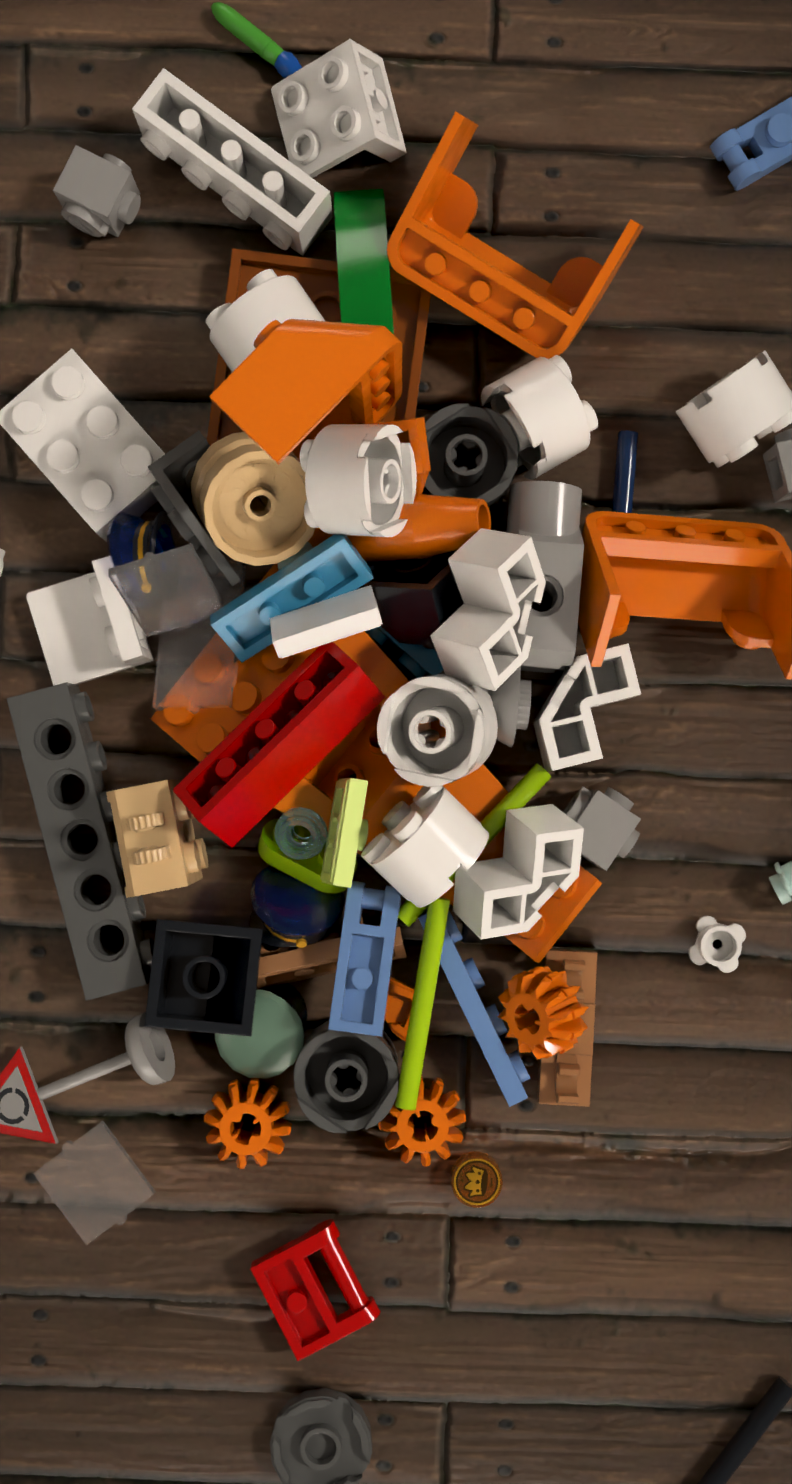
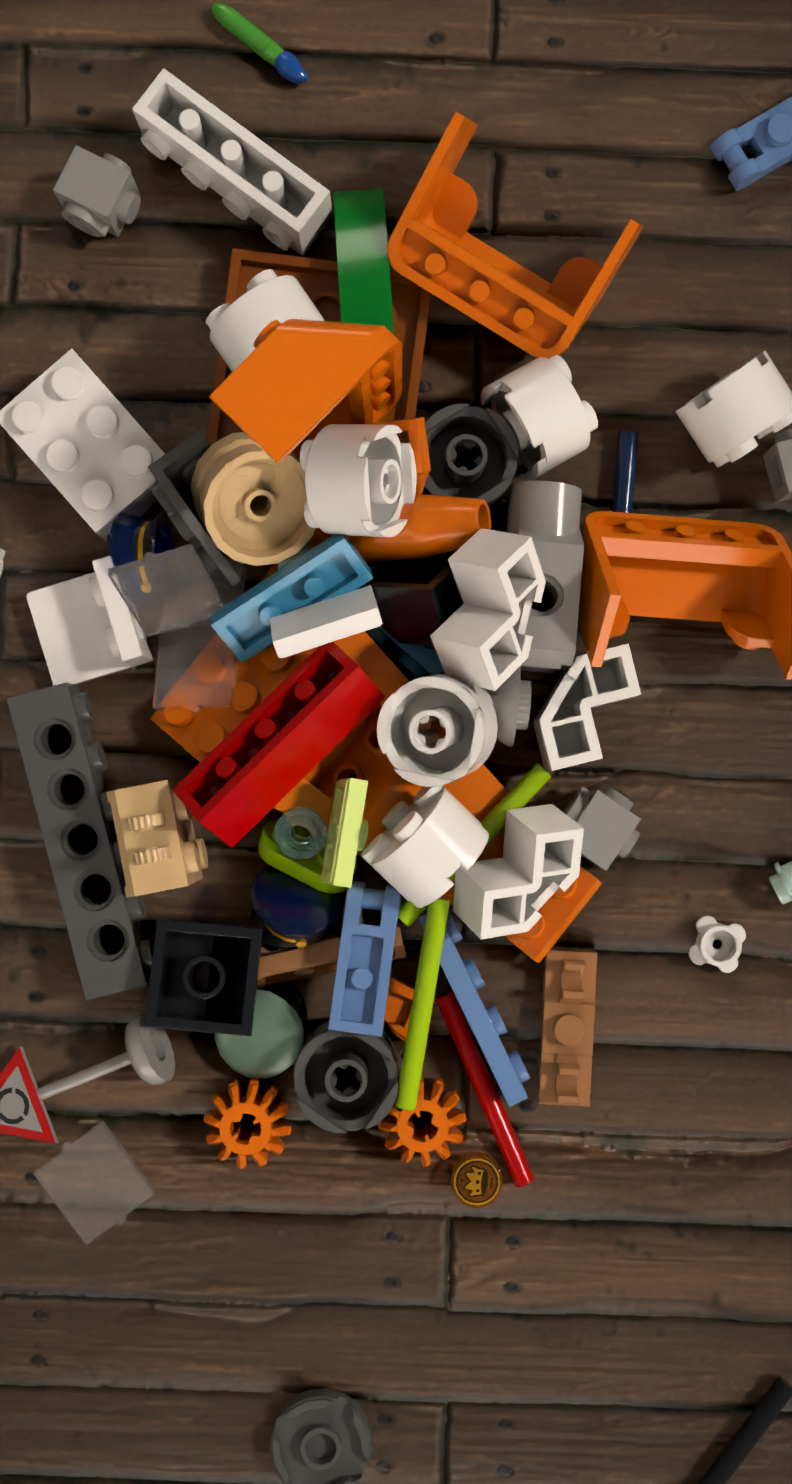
(299, 1297): red plate -> none
(338, 110): white bracket -> none
(484, 1088): none -> red bar
(542, 1012): orange gear -> none

